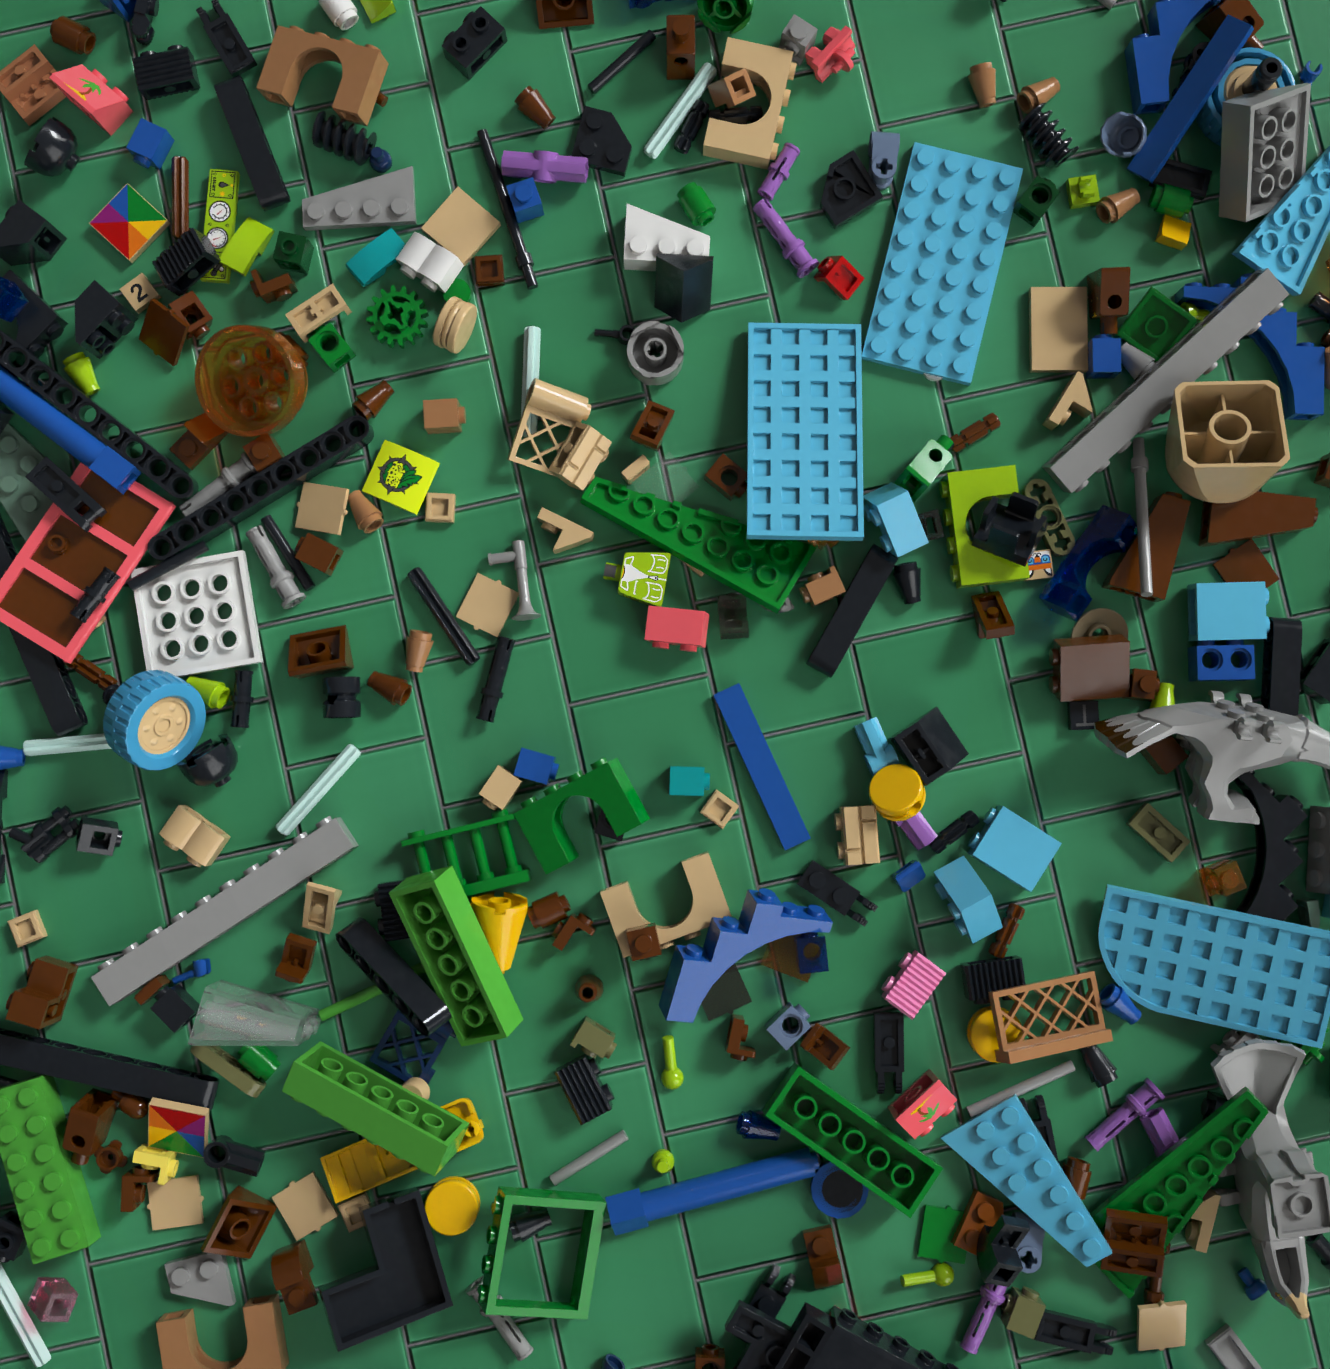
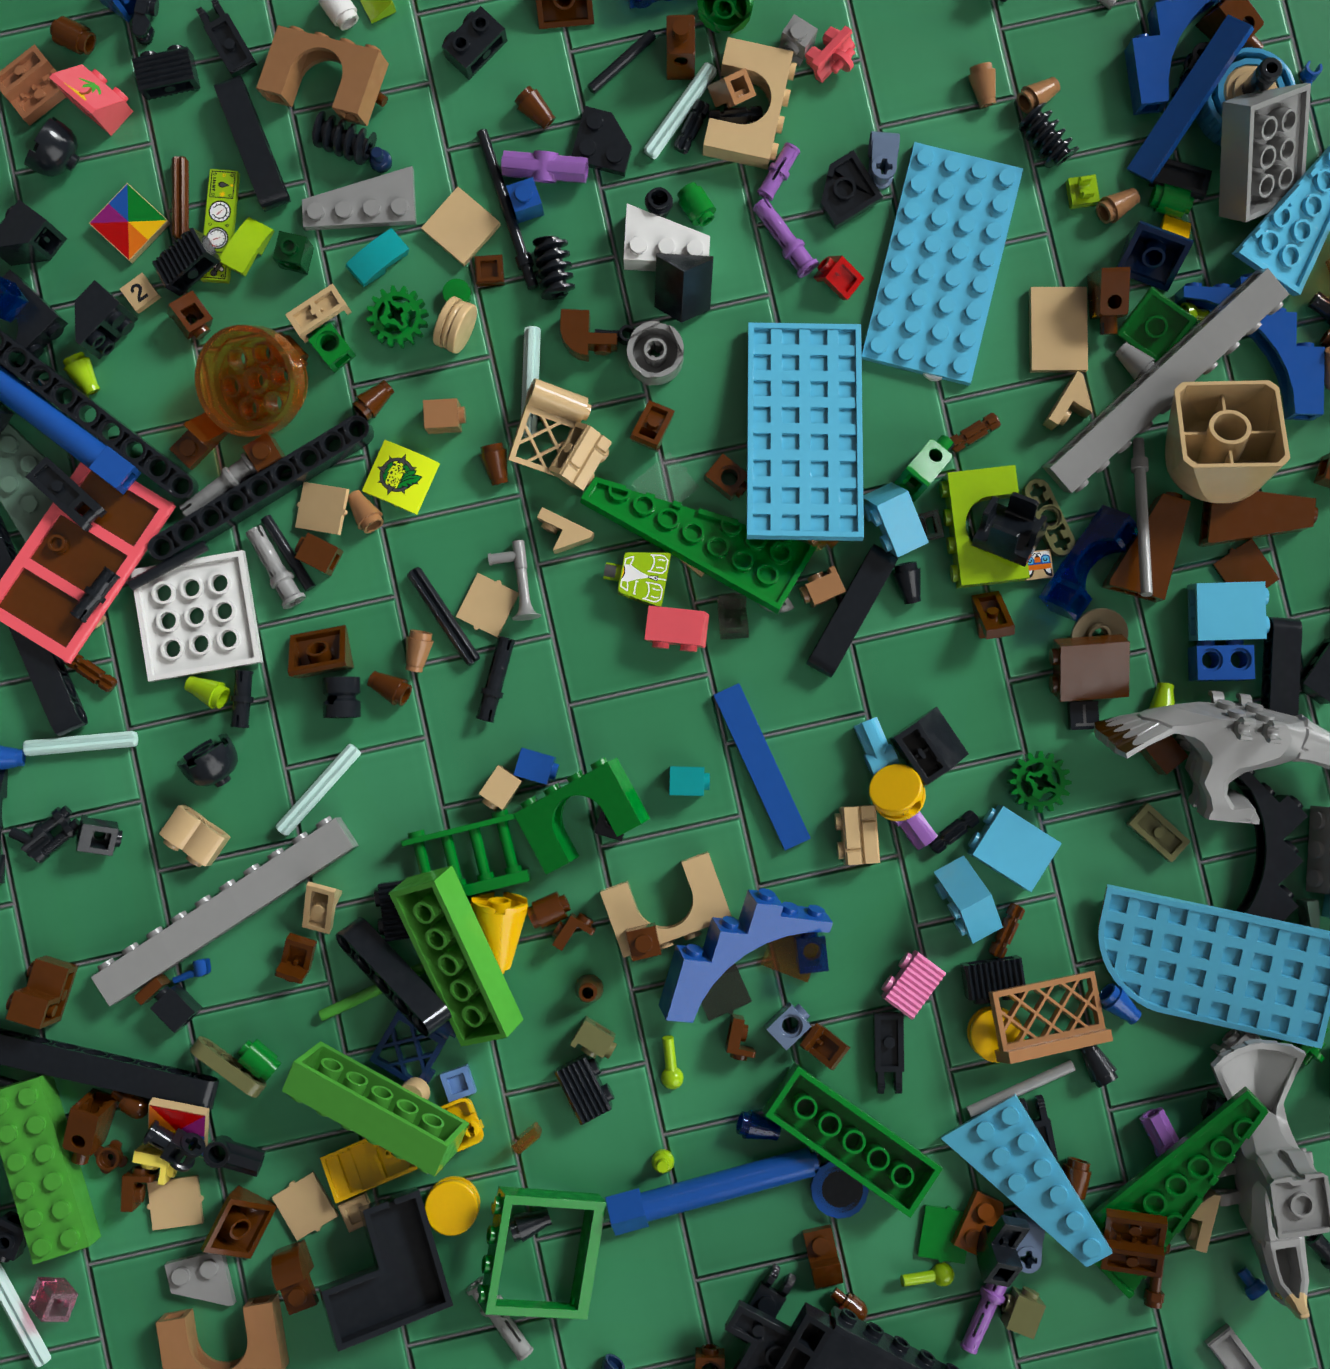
(27, 928): tan tile -> none
(150, 144): blue brick -> none
(153, 719): dark azure wheel -> none
(164, 332): reddish brown piece -> none
(175, 1145): none -> black connector
(249, 1017): clear slope -> none
(276, 289): reddish brown bracket -> none
(429, 263): white brick -> none
(440, 507): tan tile -> none
(458, 1082): none -> medium blue tile
(495, 462): none -> reddish brown cone
(526, 1138): none -> clear orange tile
(553, 267): none -> black piece
(579, 339): none -> reddish brown brick
(589, 1157): light grey bar -> none
(635, 470): tan tile -> none
(659, 202): none -> black cone
(719, 809): tan tile -> none
(833, 891): black hinge -> none
(850, 1302): none -> reddish brown cylinder
(909, 875): blue slope -> none
(922, 1105): coral slope -> none
(1030, 210): dark green brick -> none
(1034, 792): none -> green gear
(1074, 1332): black hinge -> none
(1104, 357): blue brick -> none
(1123, 134): sand blue hair -> none
(1135, 1105): medium lavender pin -> none
(1143, 685): reddish brown brick -> none
(1154, 255): none -> dark blue slope
(1161, 1325): tan piece -> none
(1222, 878): clear orange brick -> none

